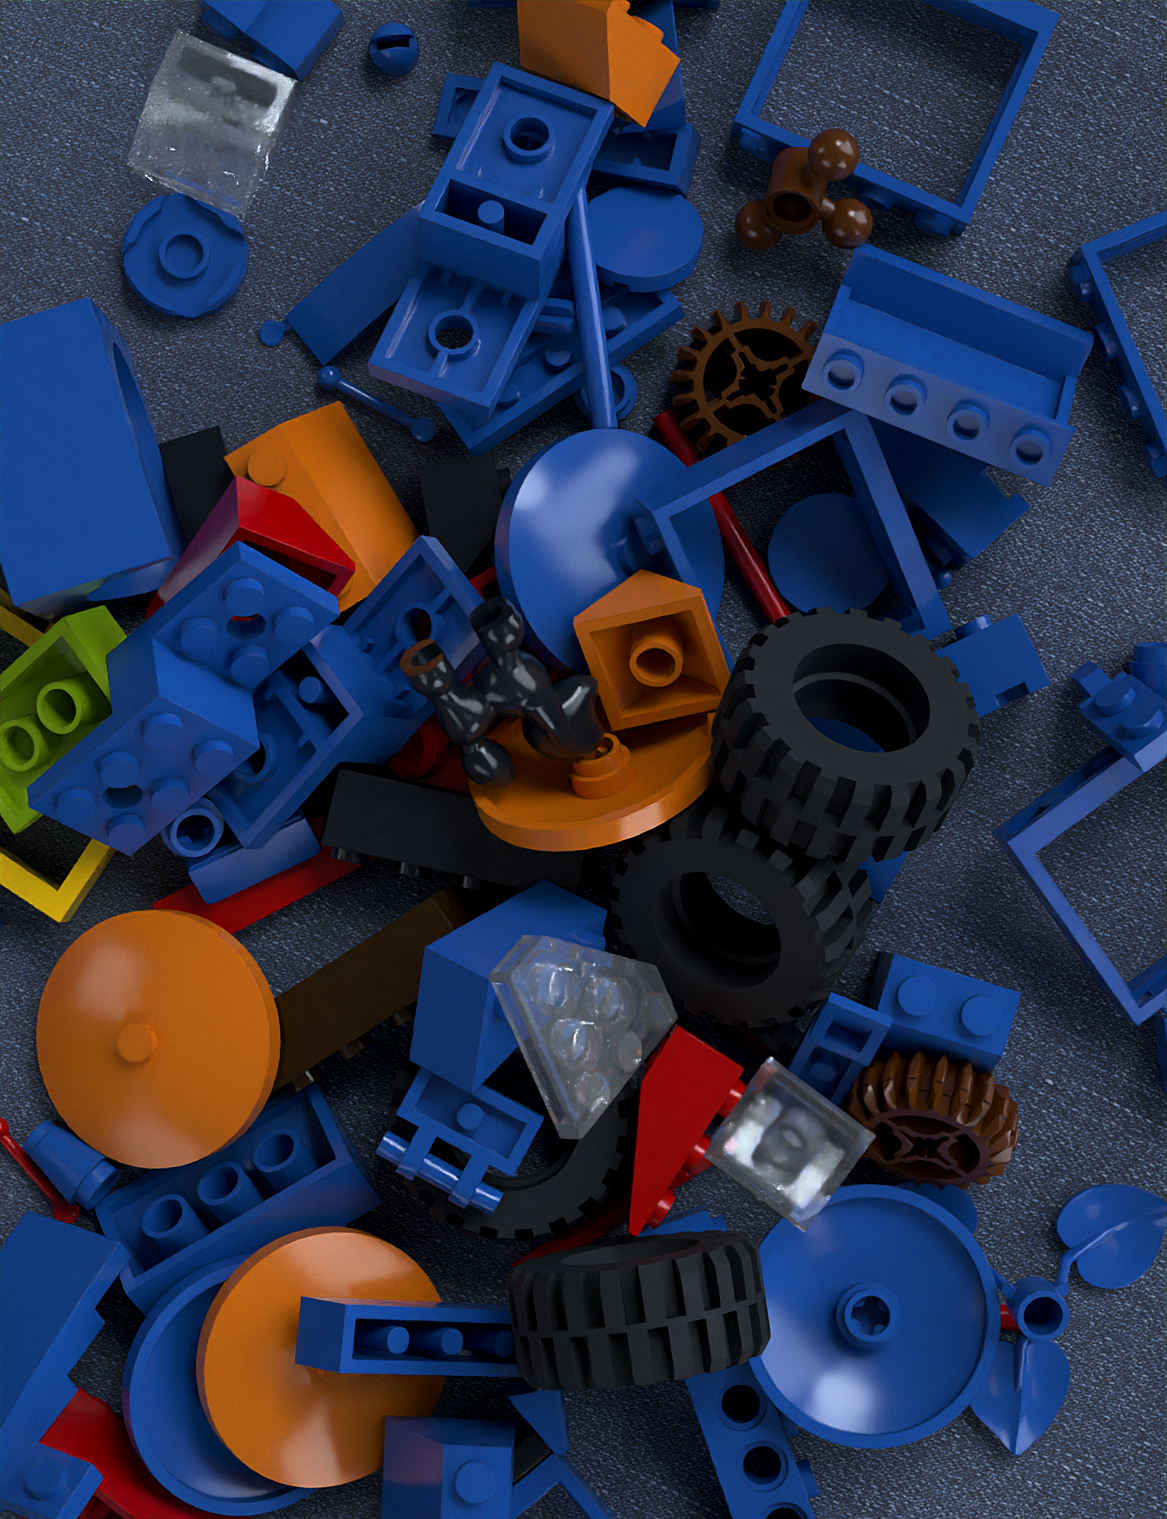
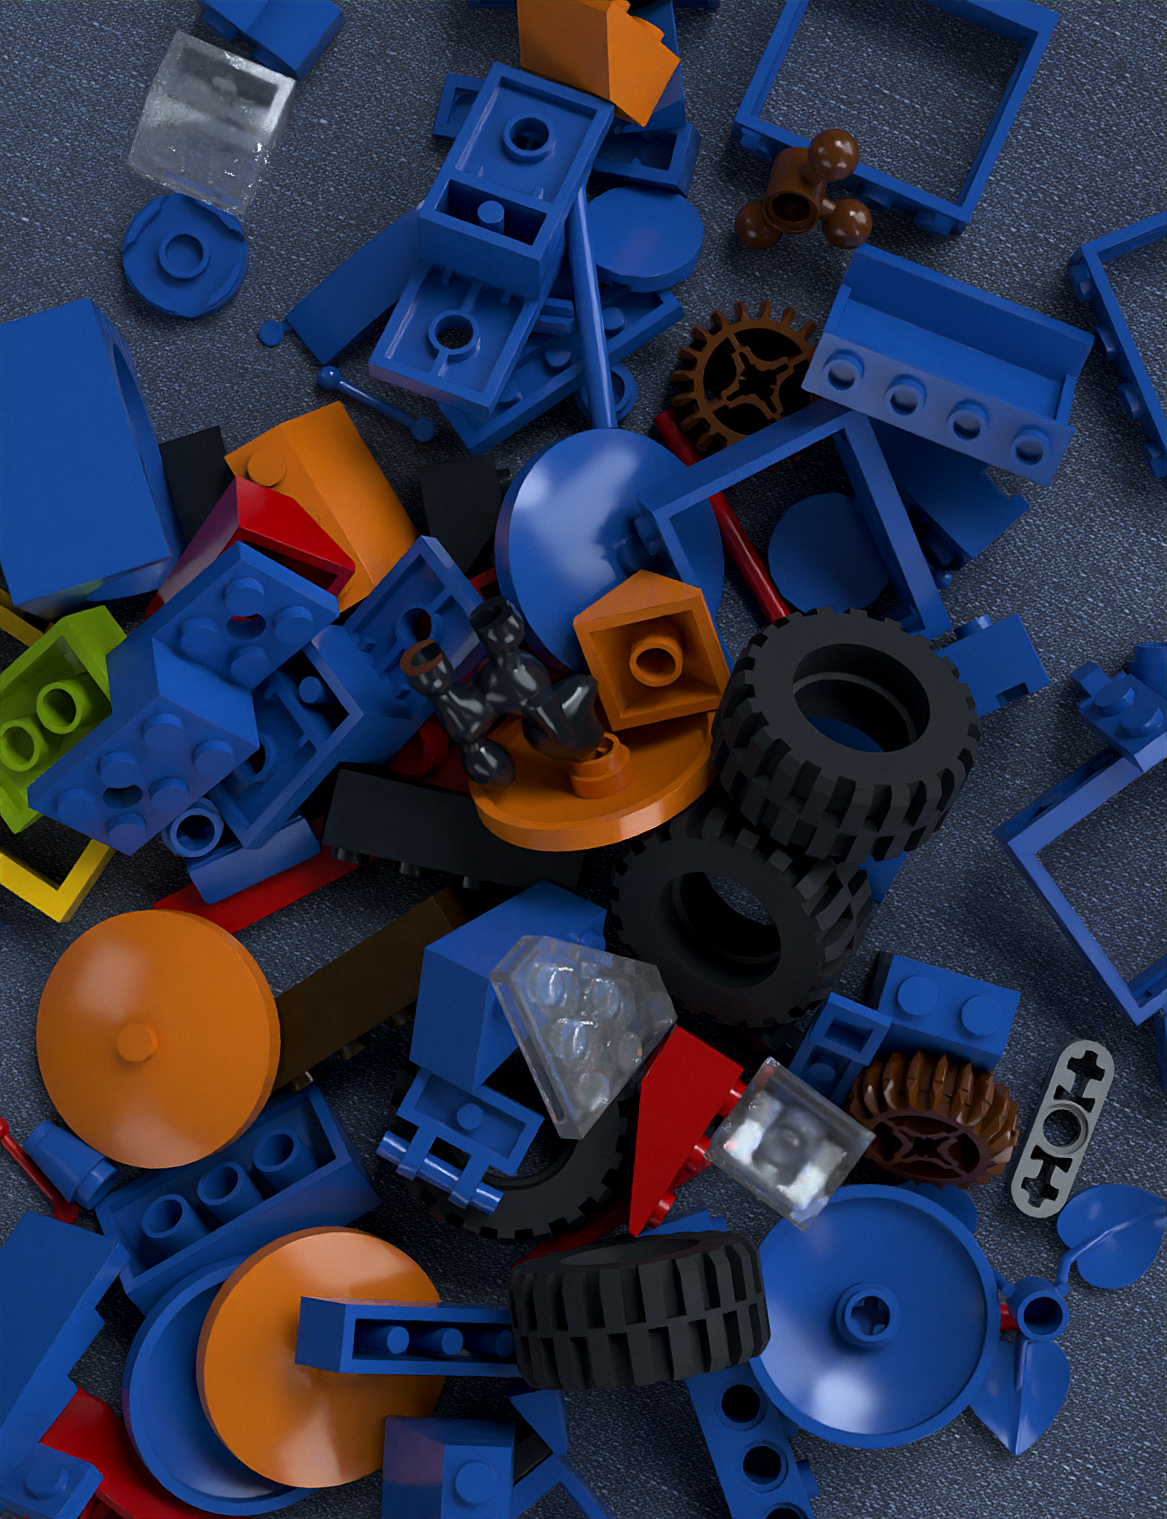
(395, 60): blue hinge -> none
(1030, 1166): none -> light grey beam

